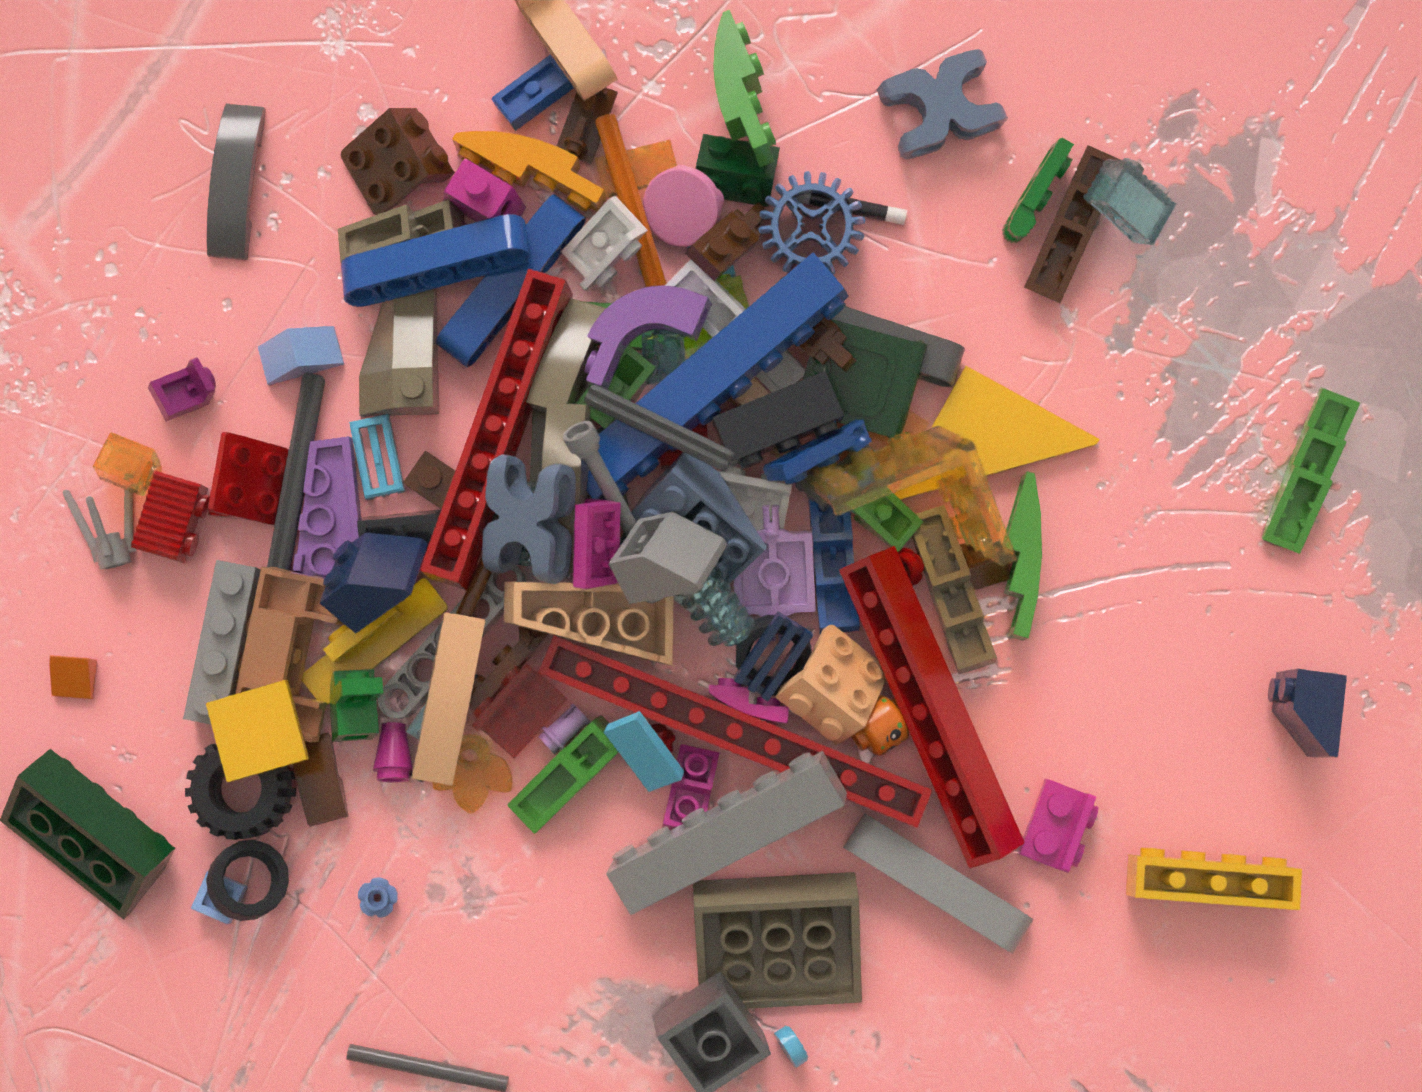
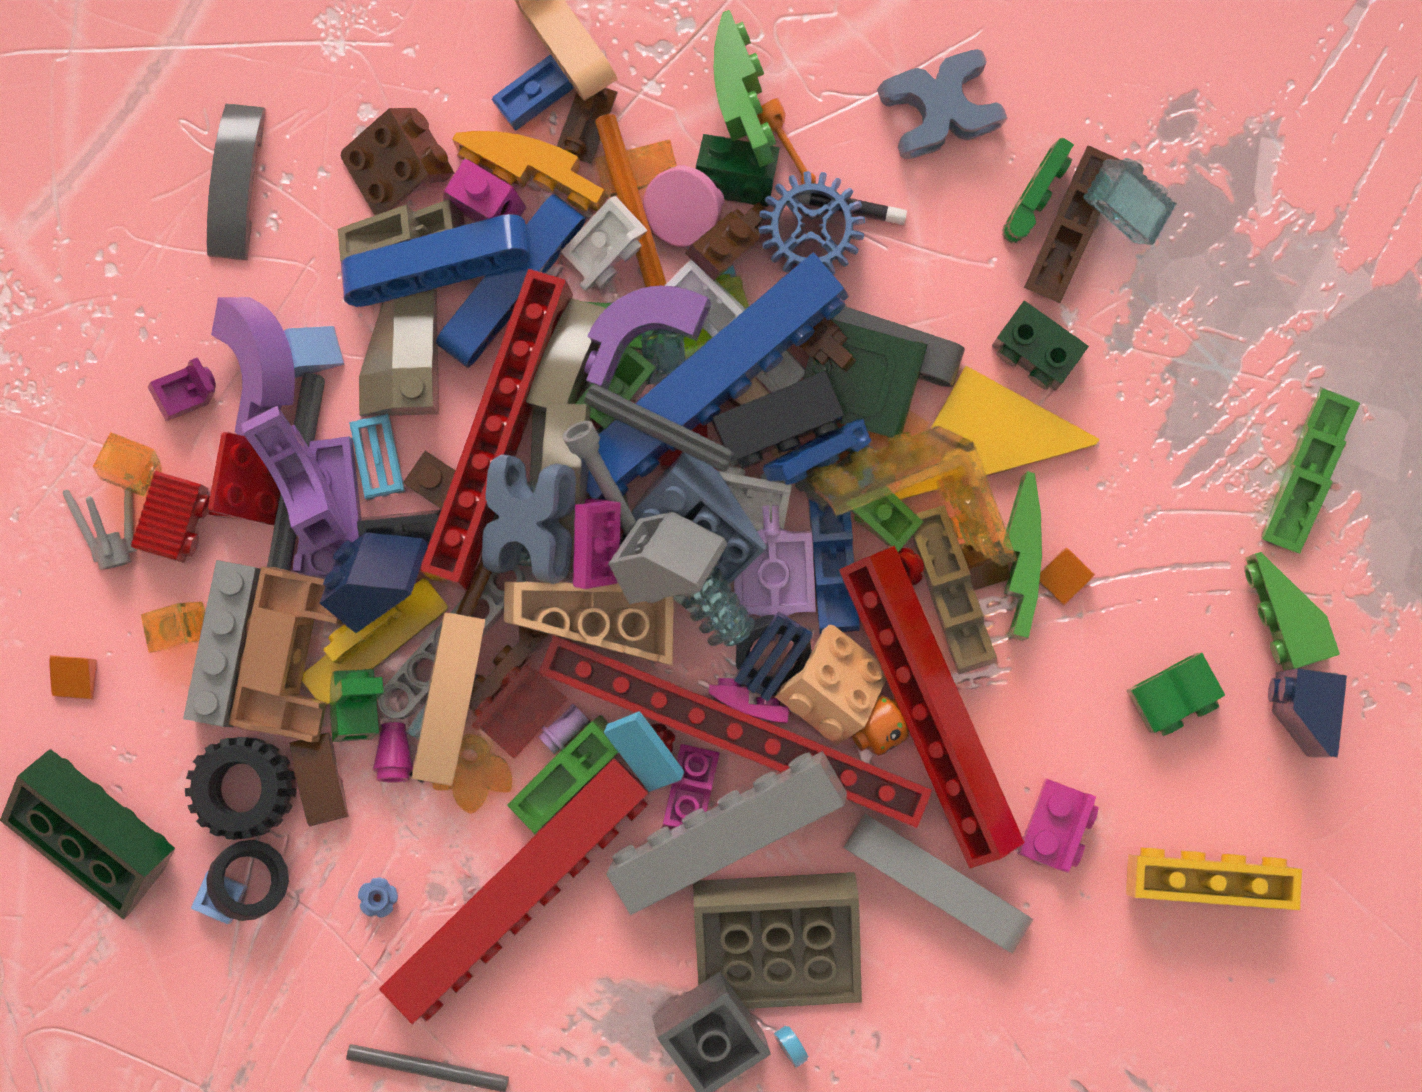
(173, 625): none -> clear yellow bracket
(257, 731): yellow tile -> none
(261, 353): none -> medium lavender arch
(298, 477): none -> medium lavender arch
(513, 891): none -> red brick
(775, 115): none -> orange hinge
(1039, 347): none -> dark green brick
(1065, 576): none -> orange slope
(1176, 693): none -> green brick
(1296, 624): none -> bright green slope

